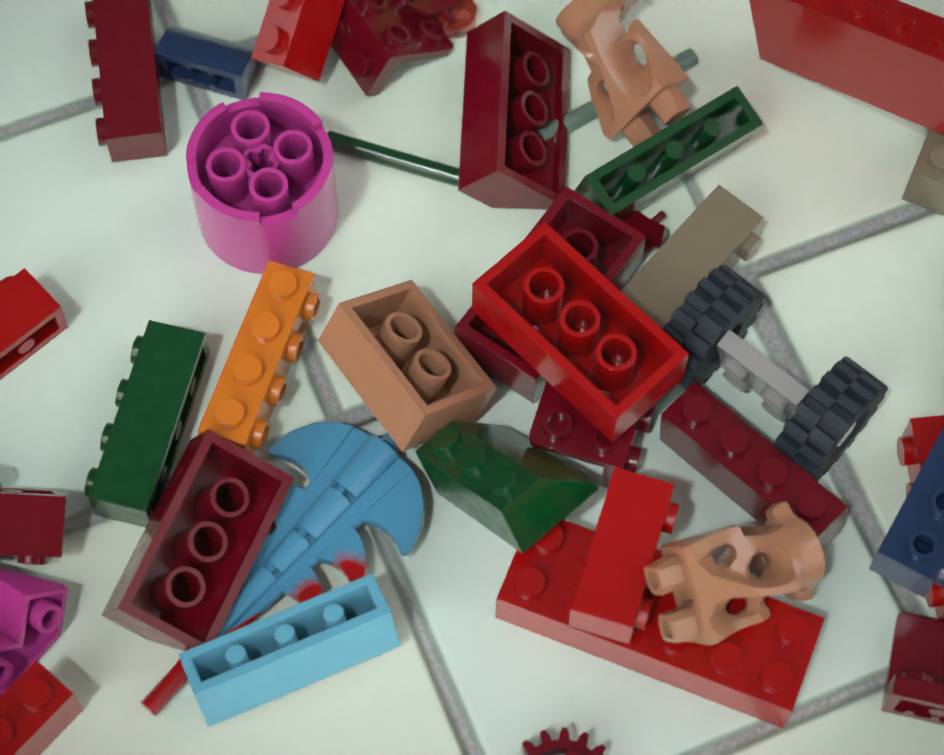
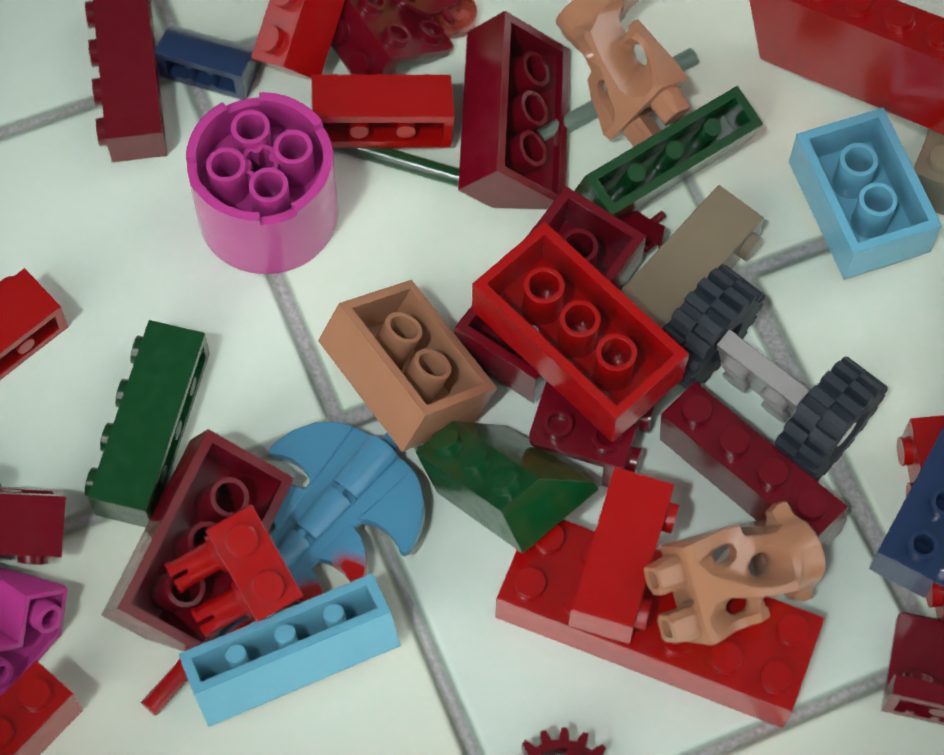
(258, 572): none -> red brick
(262, 356): orange brick -> none
(384, 110): none -> red brick
(864, 193): none -> medium azure brick

